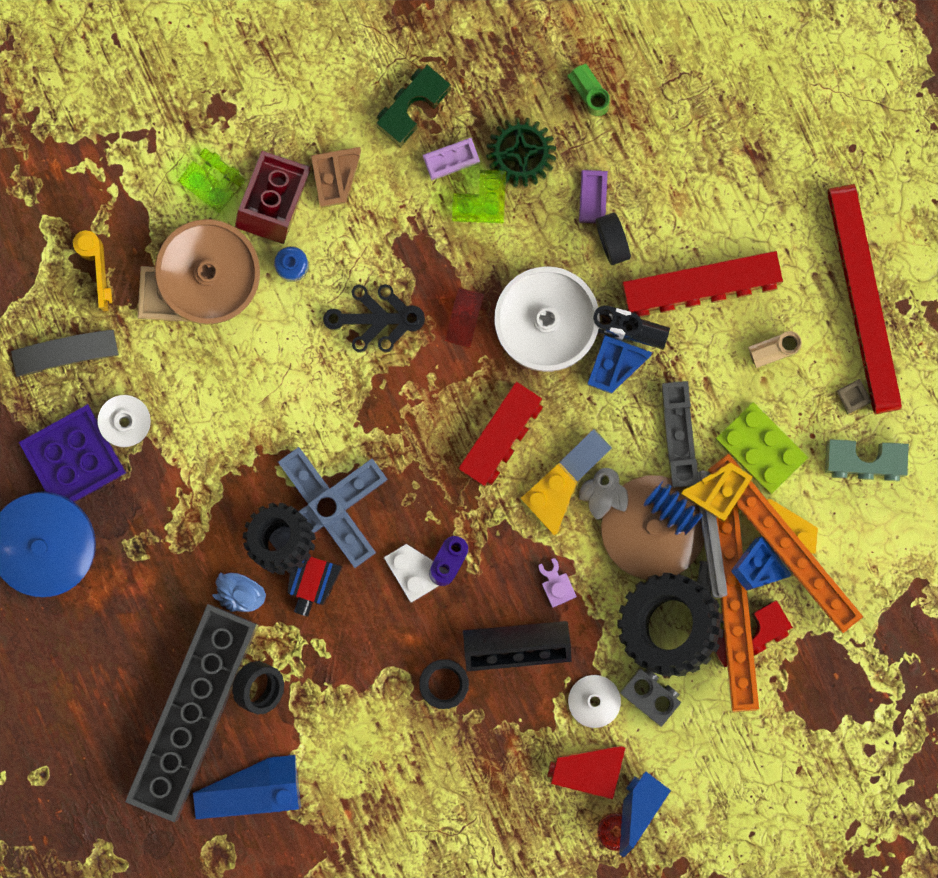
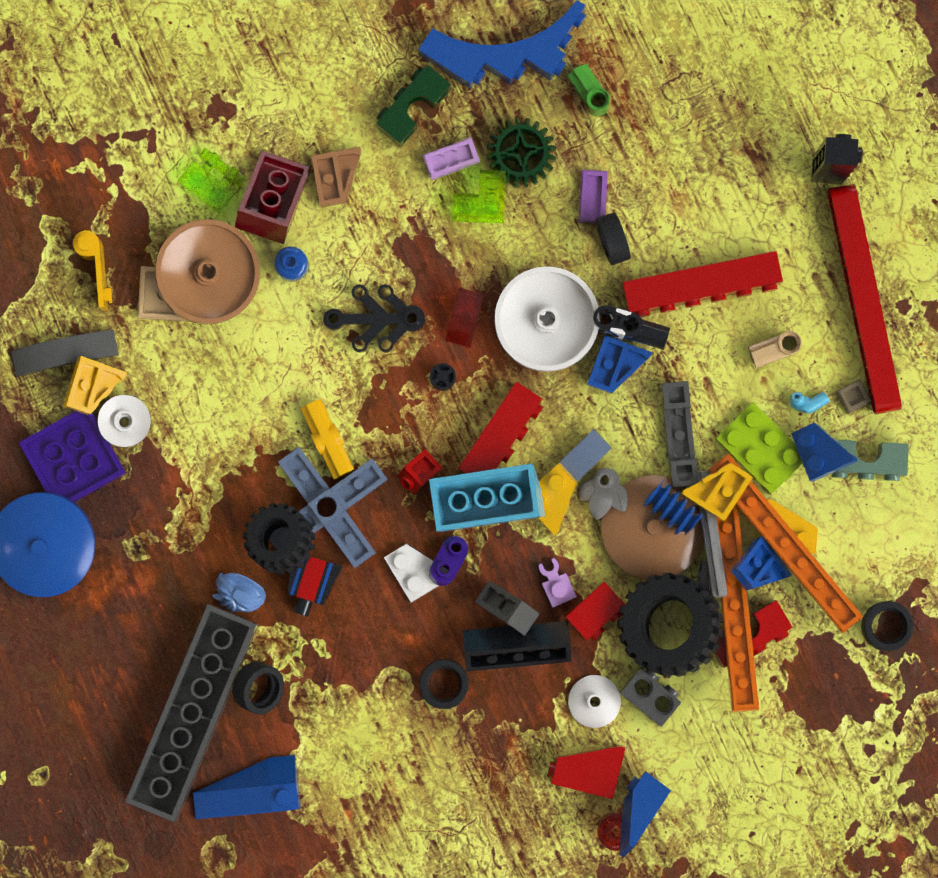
(90, 384): none -> yellow wing
(327, 439): none -> yellow piece
(419, 472): none -> red bracket
(440, 373): none -> black wheel
(486, 498): none -> medium azure slope
(507, 607): none -> dark grey brick
(539, 52): none -> blue arch
(595, 612): none -> red brick
(807, 404): none -> medium azure arm
(820, 452): none -> blue wing
(836, 159): none -> black brick
(903, 613): none -> black tyre

